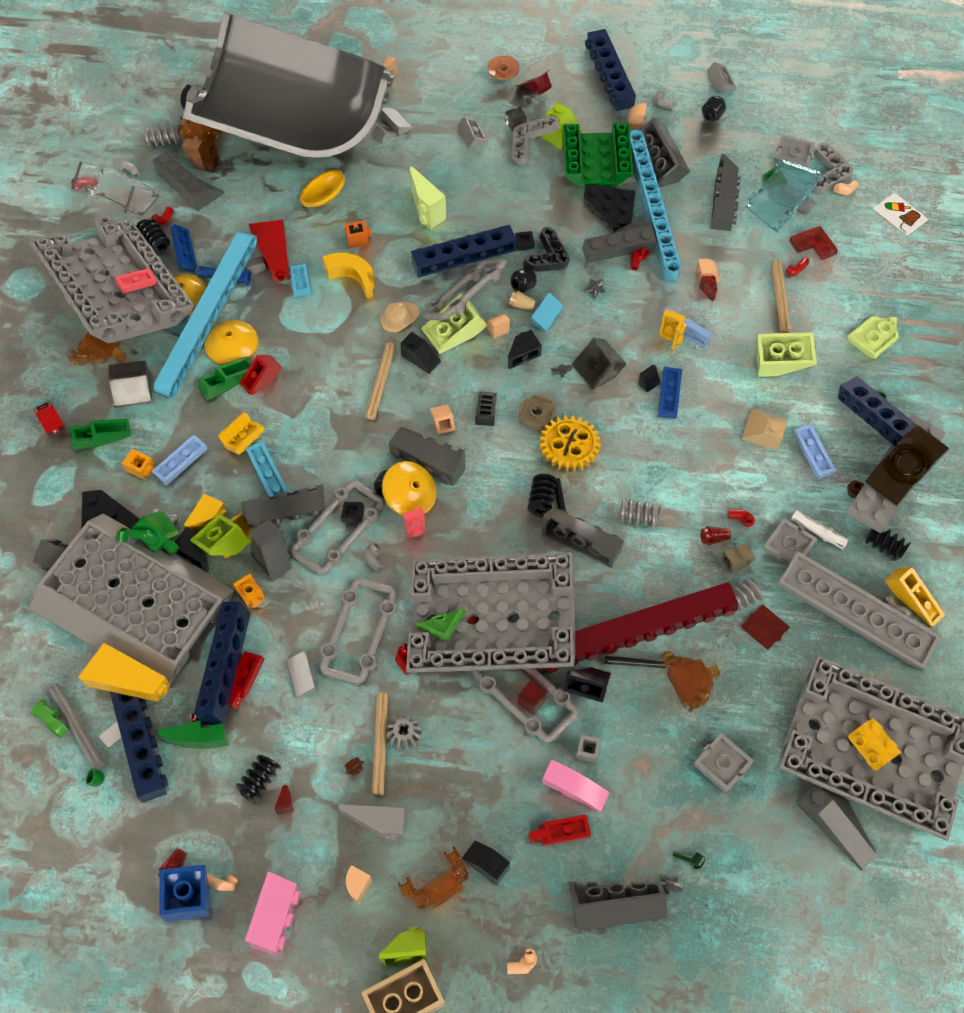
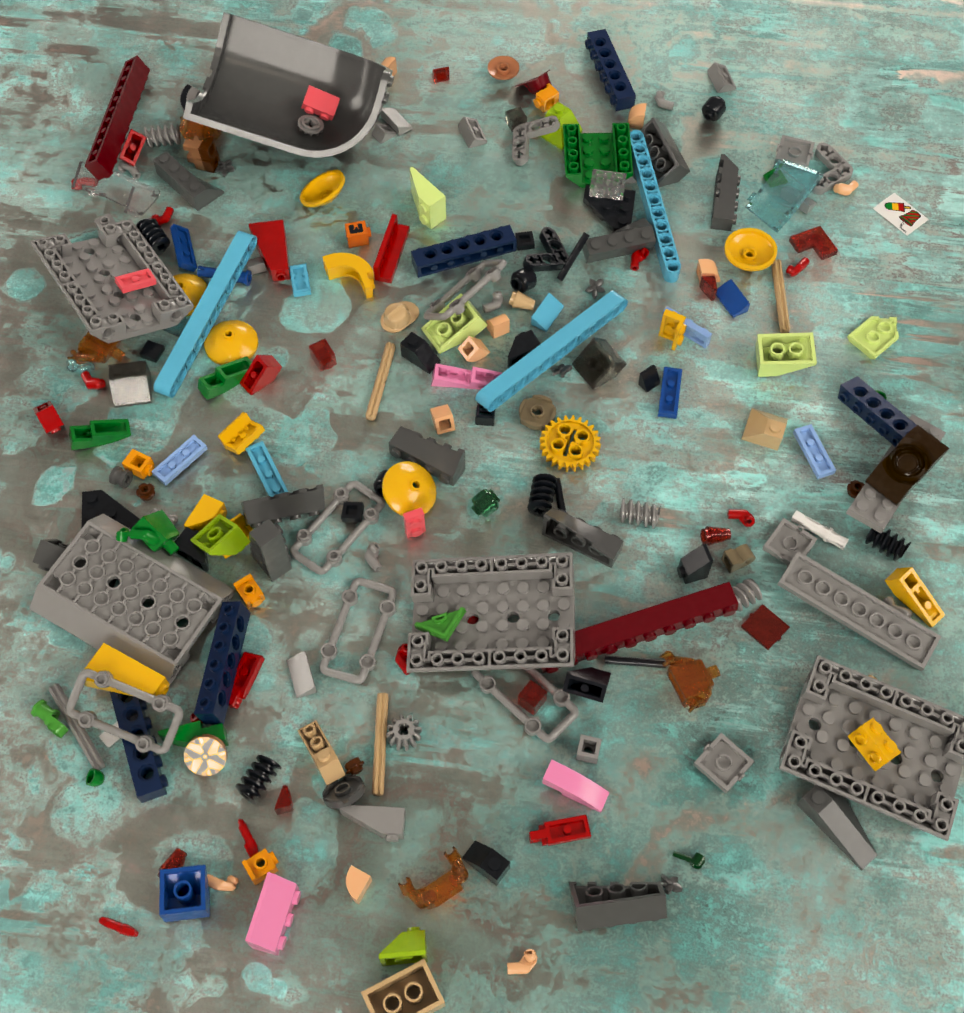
(76, 368): none -> clear light blue arm
(89, 719): none -> light grey bar
(92, 383): none -> red arm
(117, 119): none -> dark red brick
(120, 477): none -> dark grey wheel
(124, 929): none -> red piece
(132, 147): none -> red slope
(146, 496): none -> reddish brown plate
(152, 351): none -> black tile
(205, 755): none -> tile
(250, 844): none -> red piece
(257, 873): none -> light orange brick
(316, 123): none -> light grey gear
(320, 103): none -> coral brick
(321, 752): none -> tan slope
(322, 355): none -> clear red brick
(344, 792): none -> dark grey tile
(390, 250): none -> red fence
(440, 74): none -> clear red slope
(462, 378): none -> bright pink slope
(473, 349): none -> light nougat brick
(485, 502): none -> clear green head
(495, 303): none -> light grey arm
(546, 98): none -> light orange brick
(551, 351): none -> medium azure beam
(573, 256): none -> black bar
(607, 184): none -> clear brick
(695, 565): none -> black slope
(732, 299): none -> blue slope
(750, 249): none -> yellow dish

